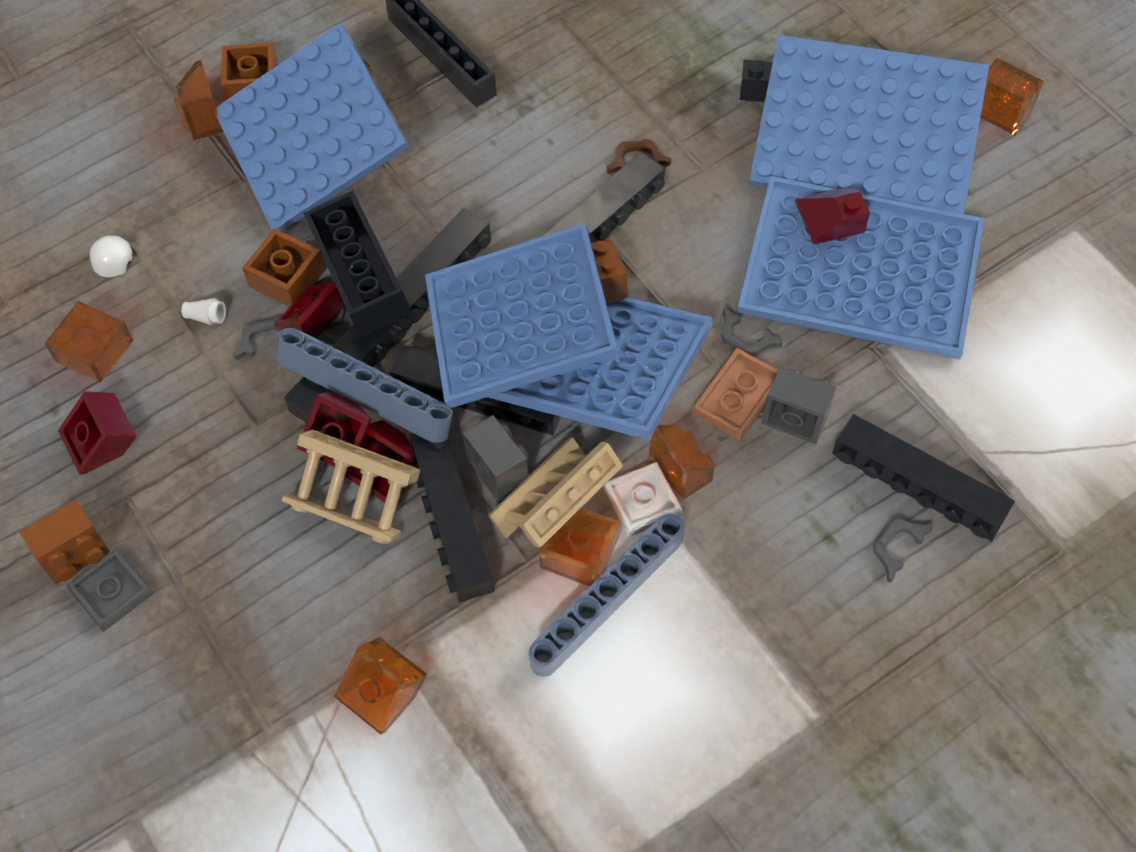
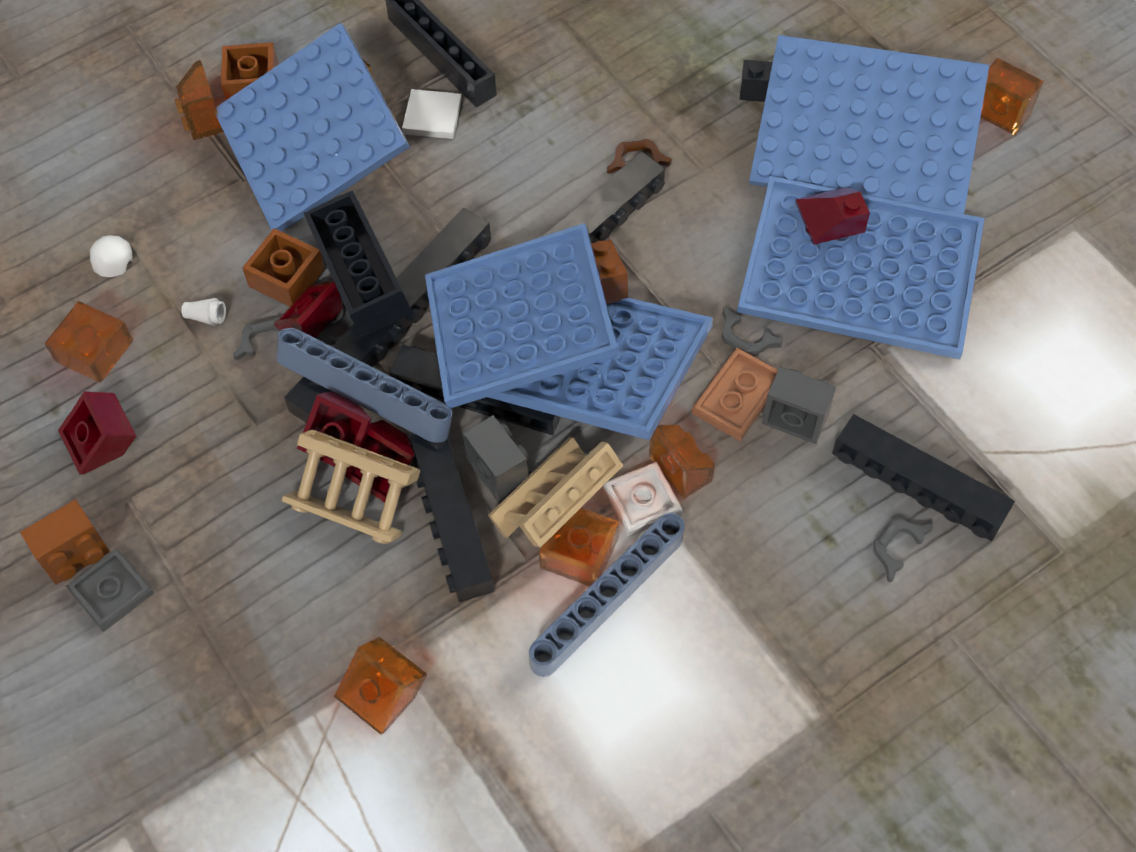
(432, 114): none -> white tile

